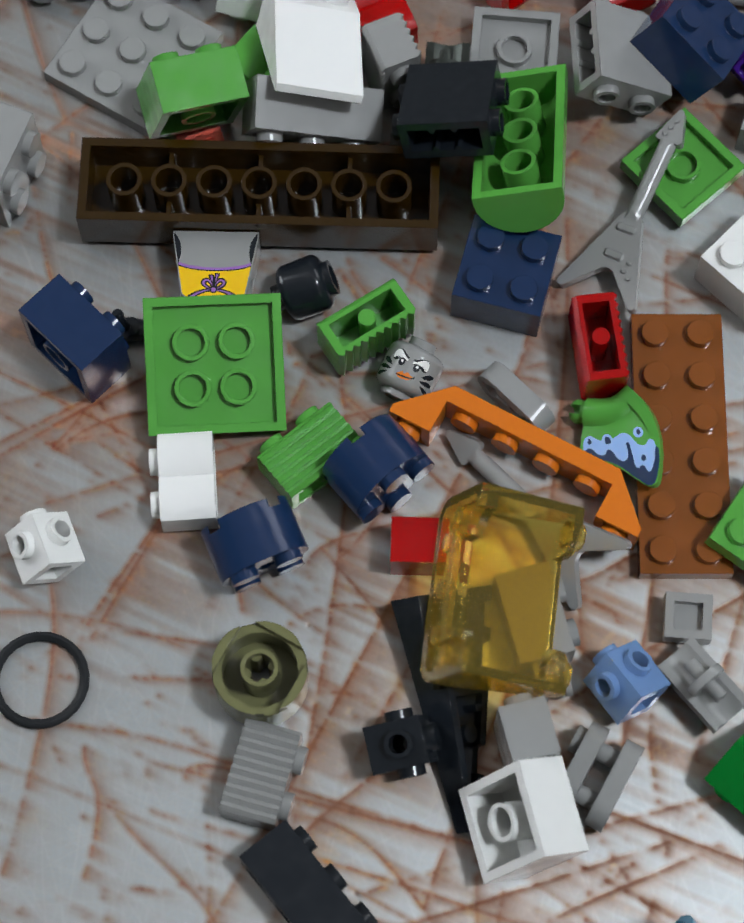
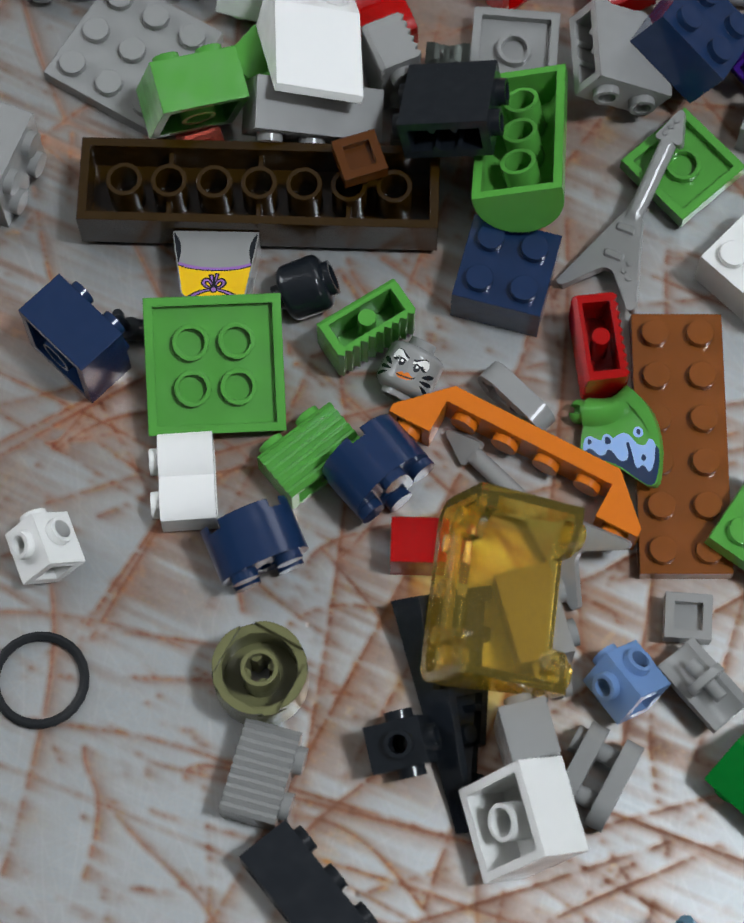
(359, 158): none -> reddish brown plate

